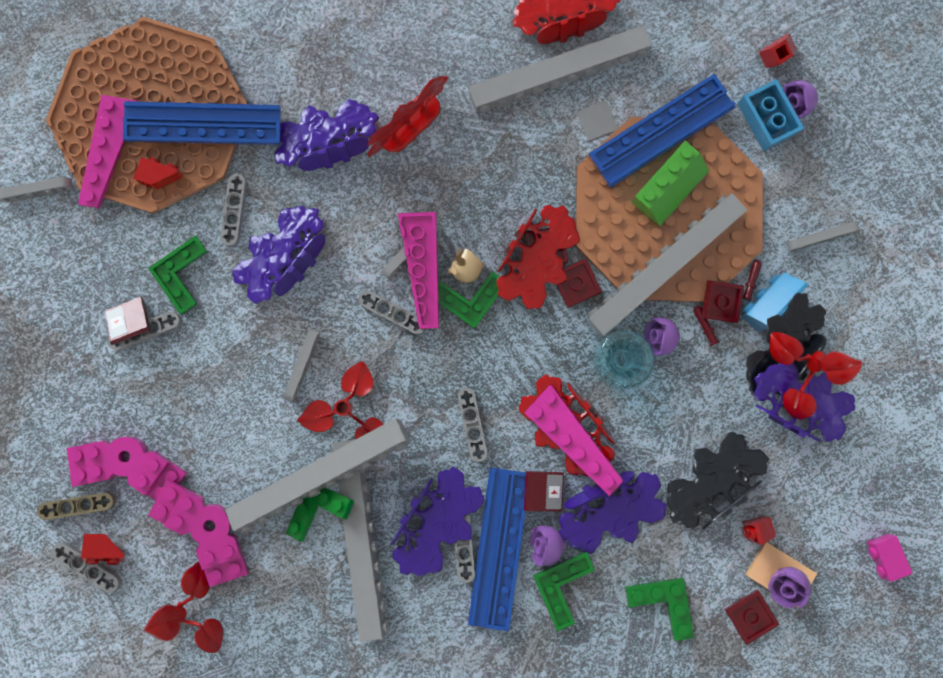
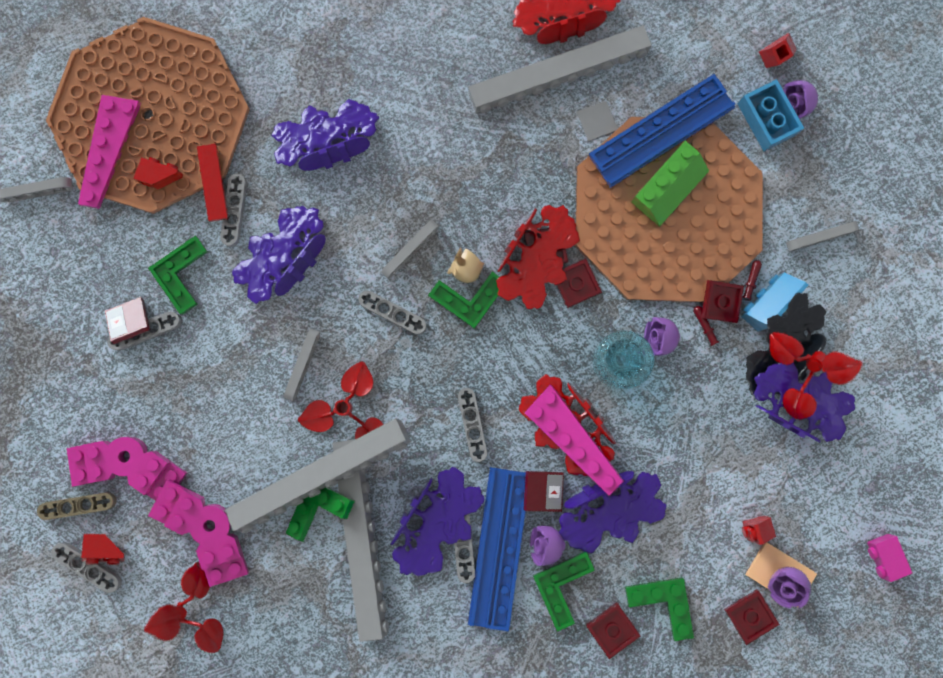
(201, 123): blue plate -> none
(212, 182): none -> red tile
(409, 119): red plant -> none
(421, 252): dark pink wing -> none
(613, 630): none -> dark red tile
(666, 265): light grey brick -> none
(715, 477): black plant -> none

